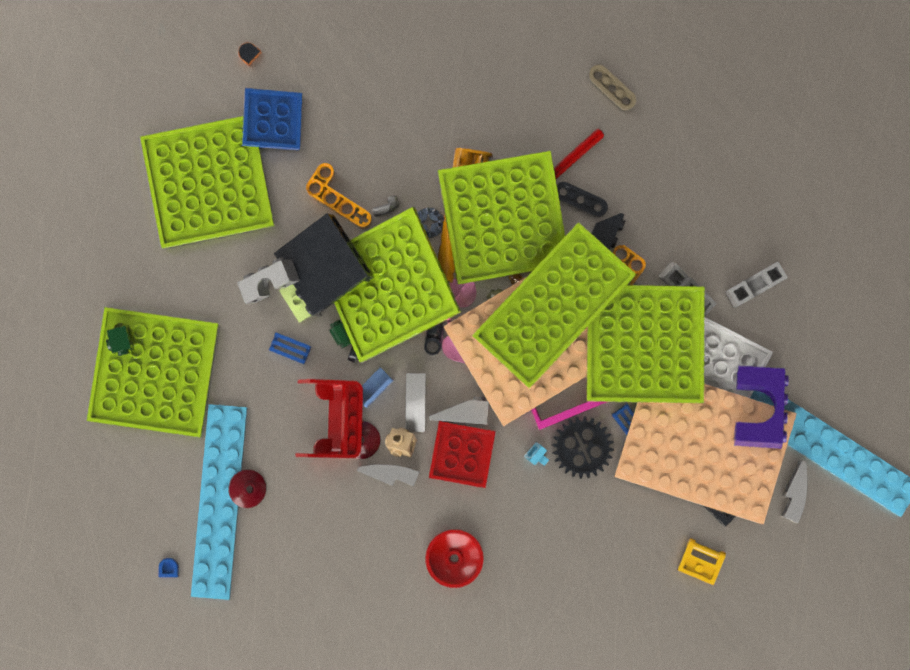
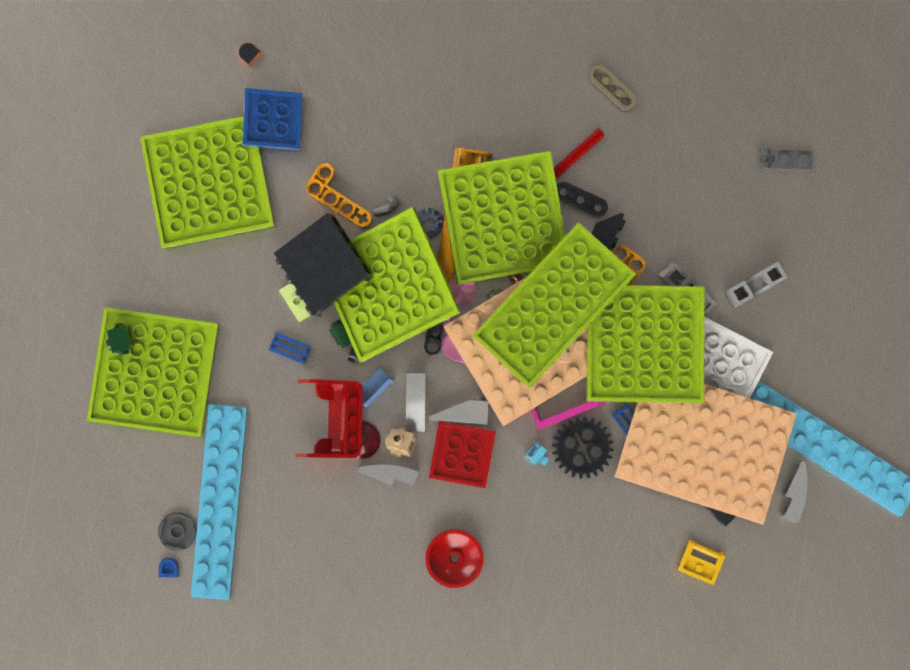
(177, 531): none -> dark grey tile
(239, 484): dark red dish -> none
(255, 286): light grey arch -> none
(772, 383): dark purple arch -> none
(786, 160): none -> dark grey plate

